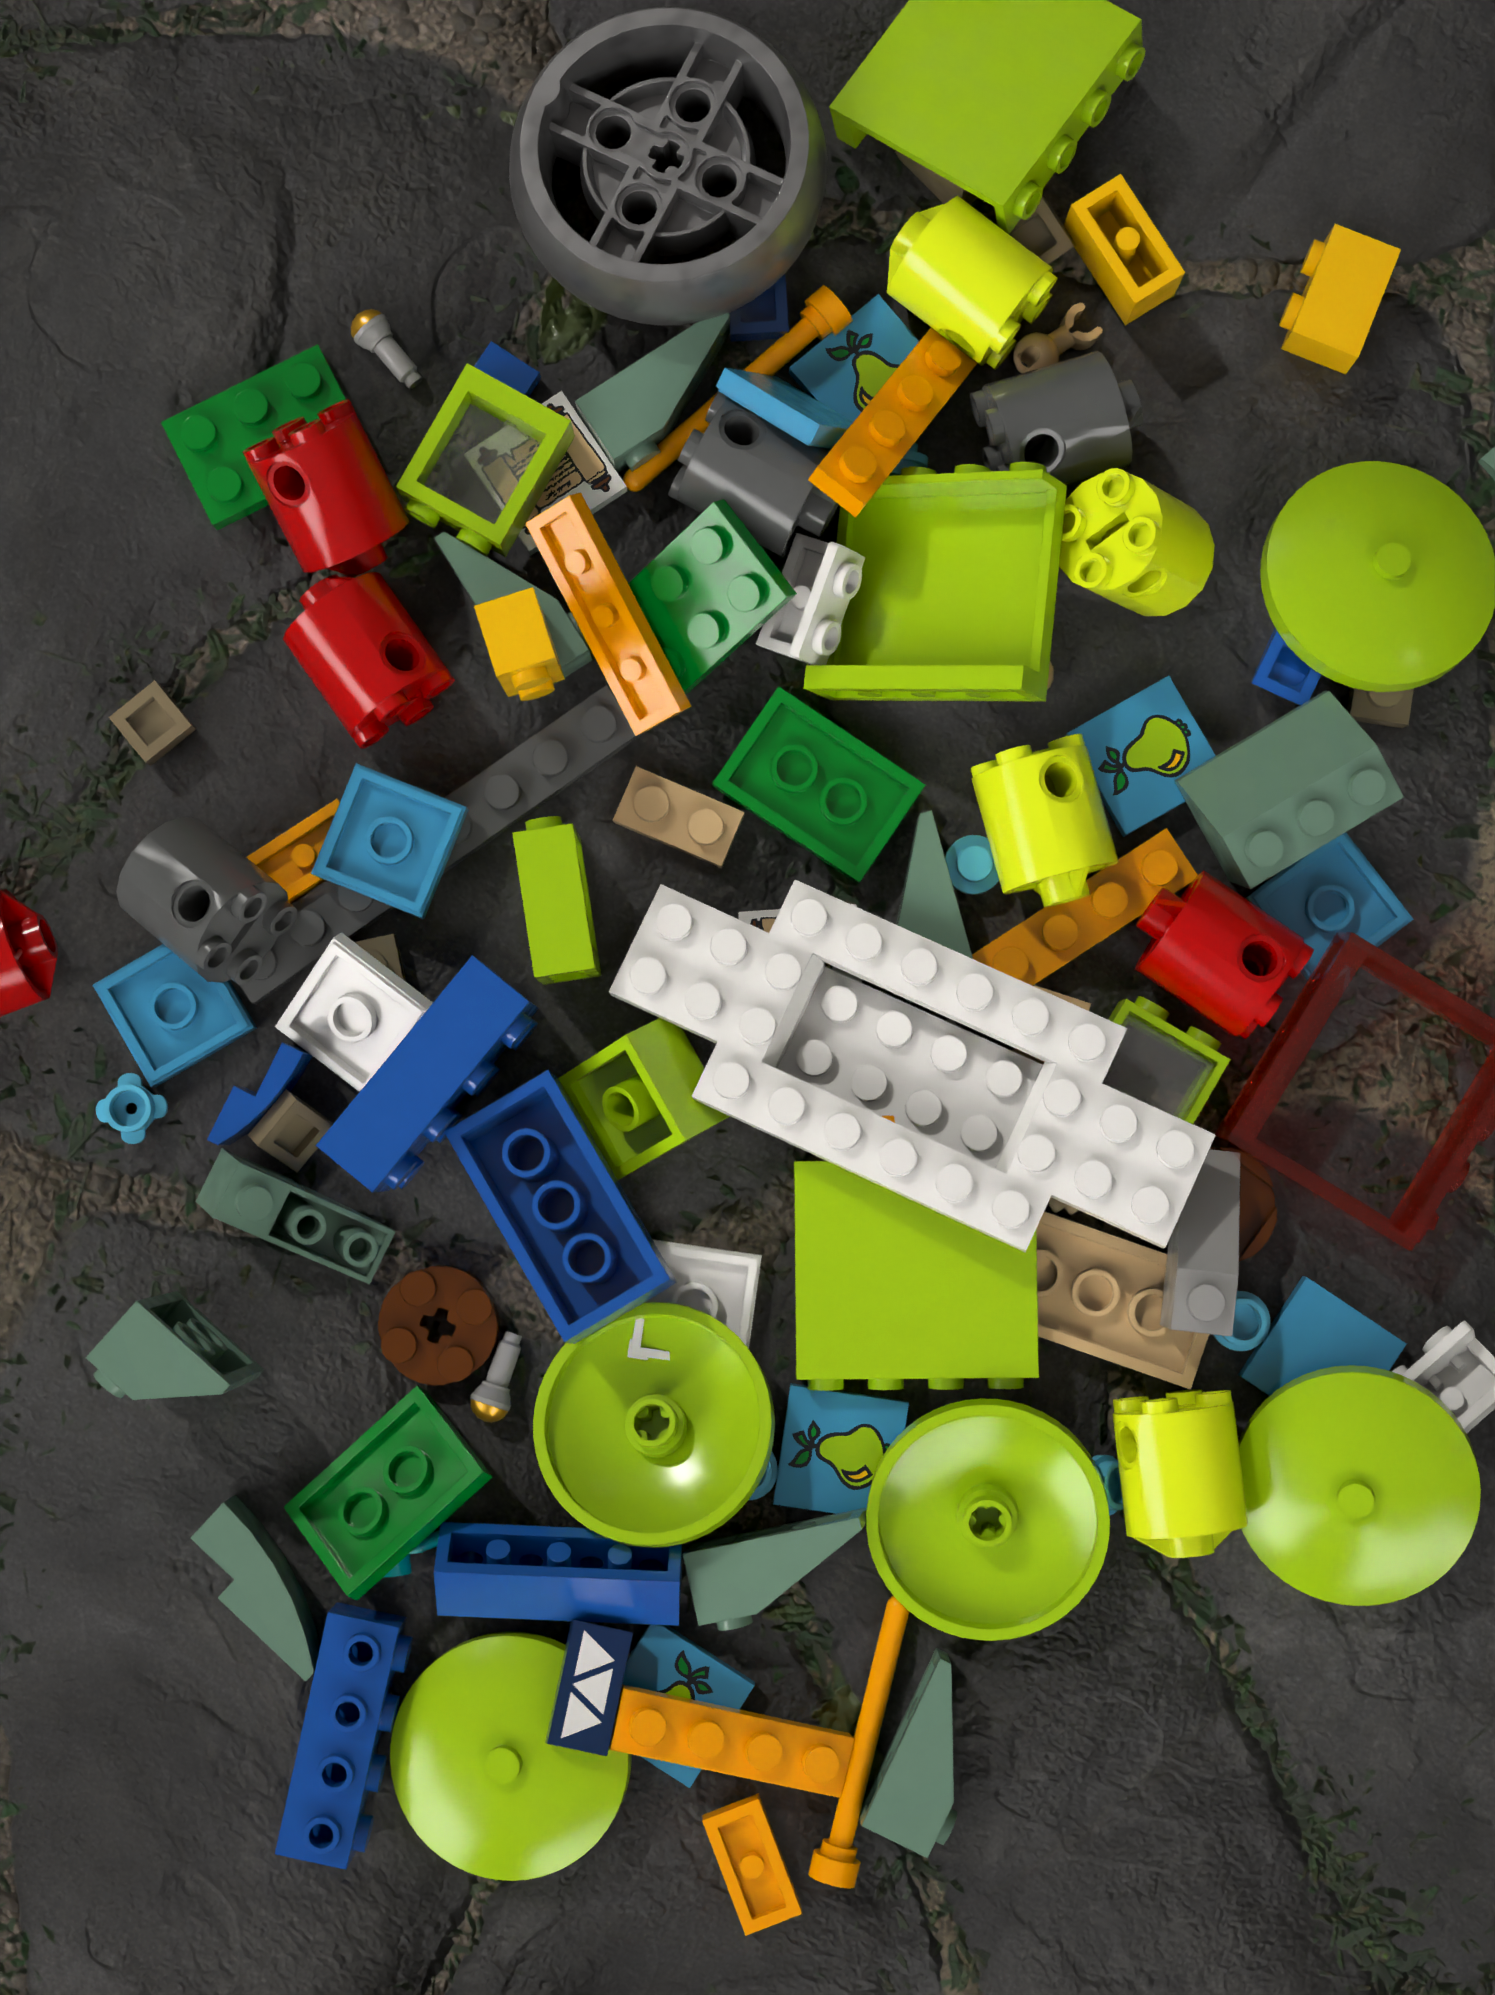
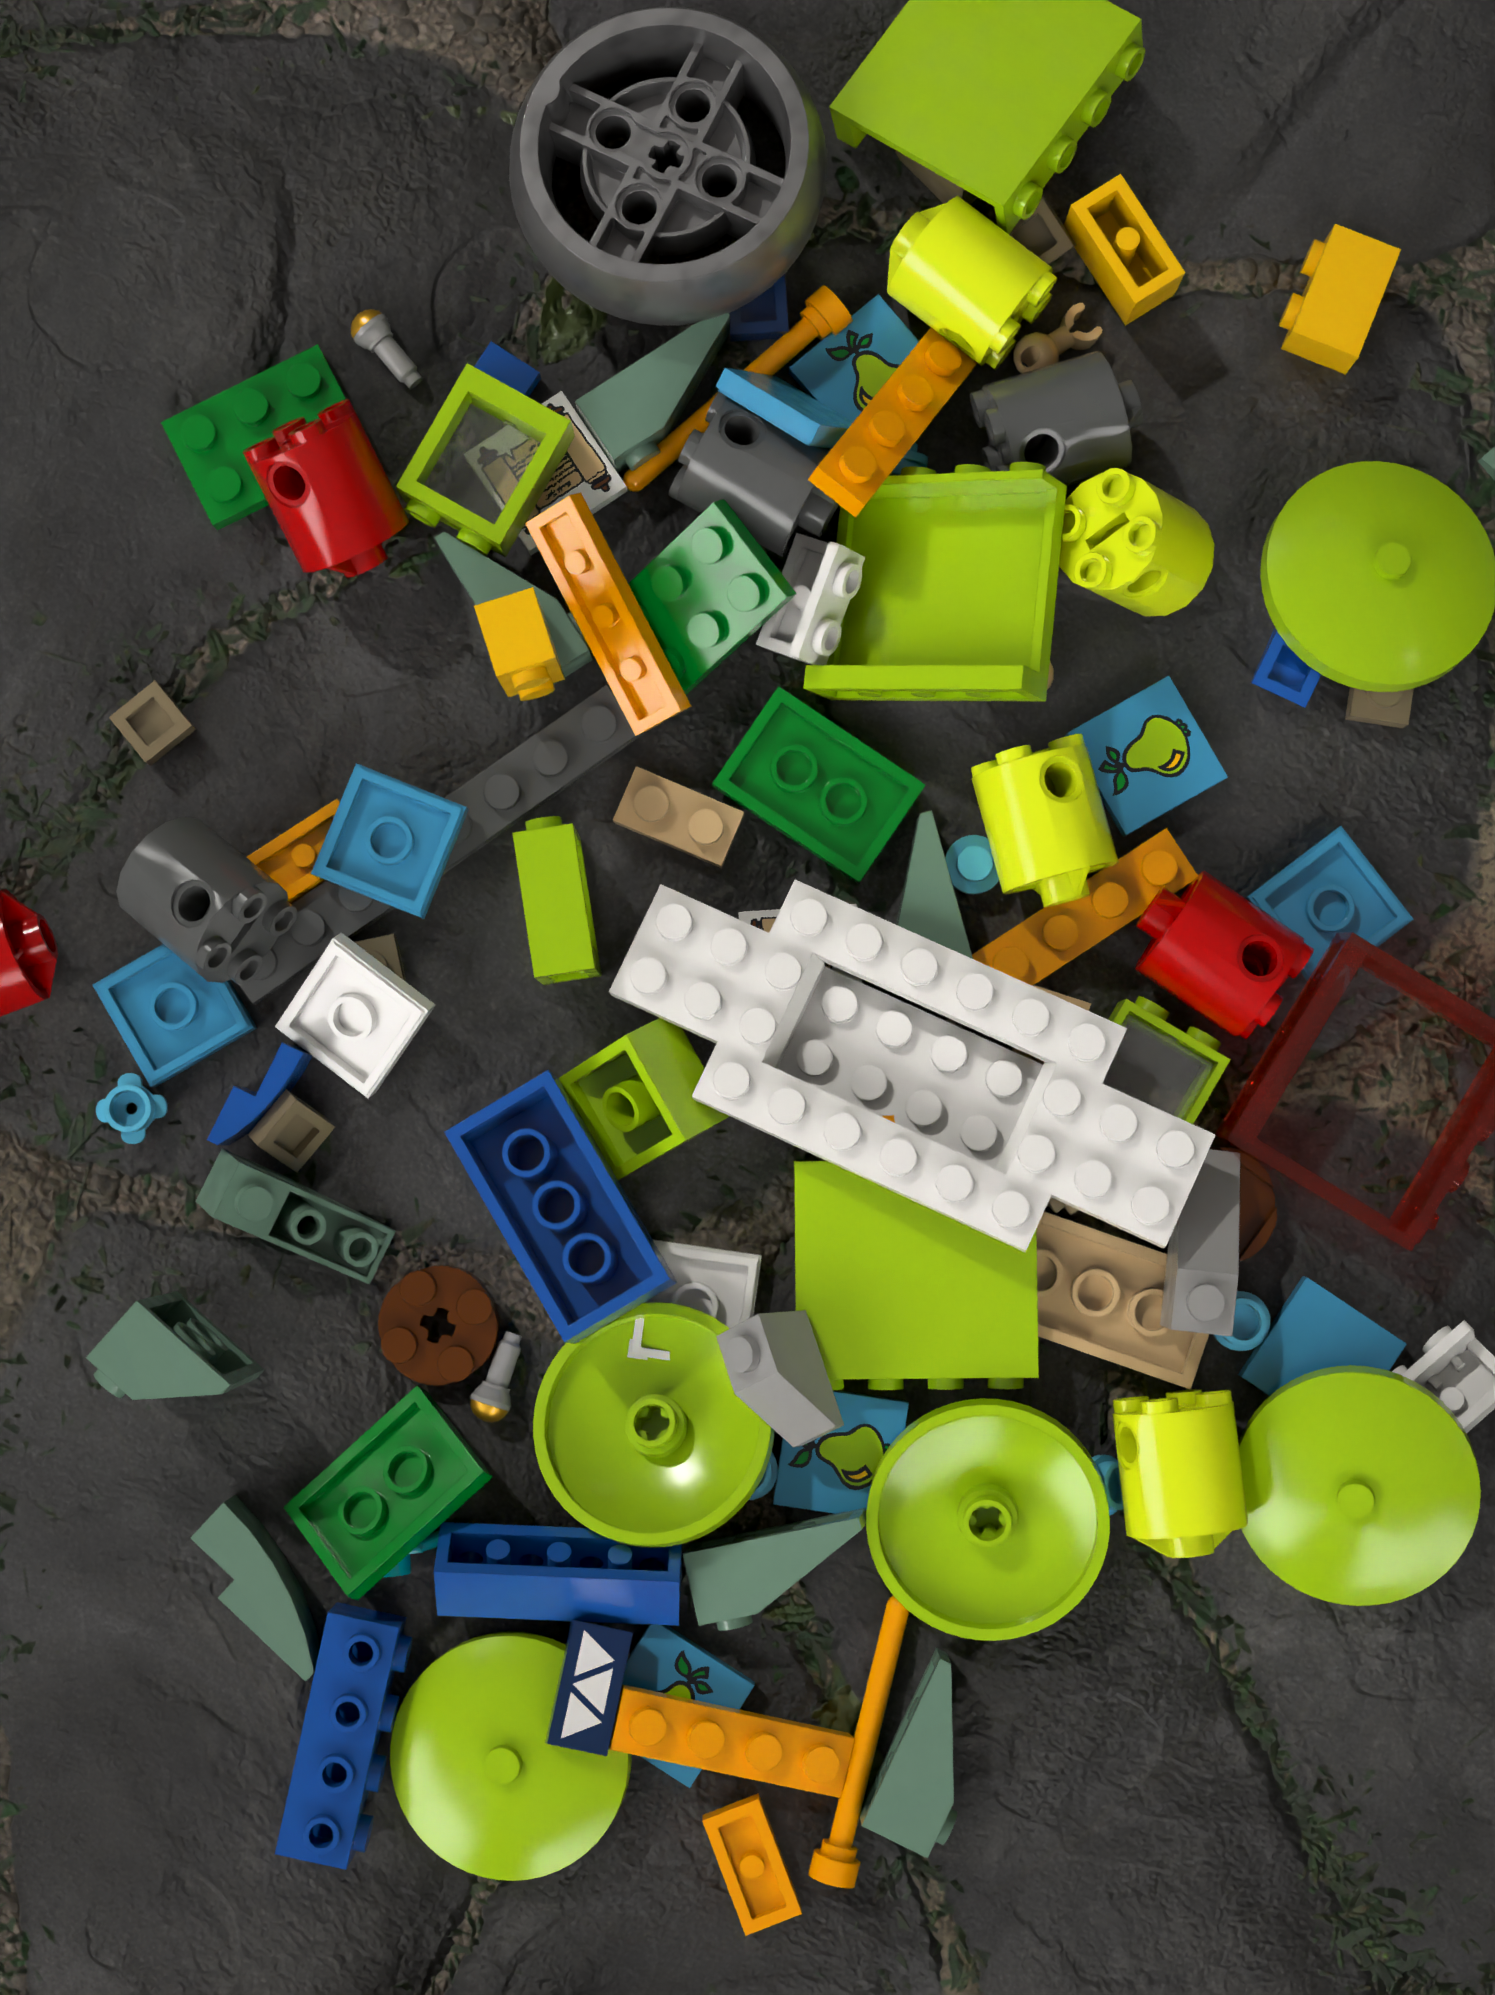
(366, 655): red cylinder -> none
(428, 1077): blue brick -> none
(781, 1375): none -> light grey slope
(1288, 790): sand green slope -> none

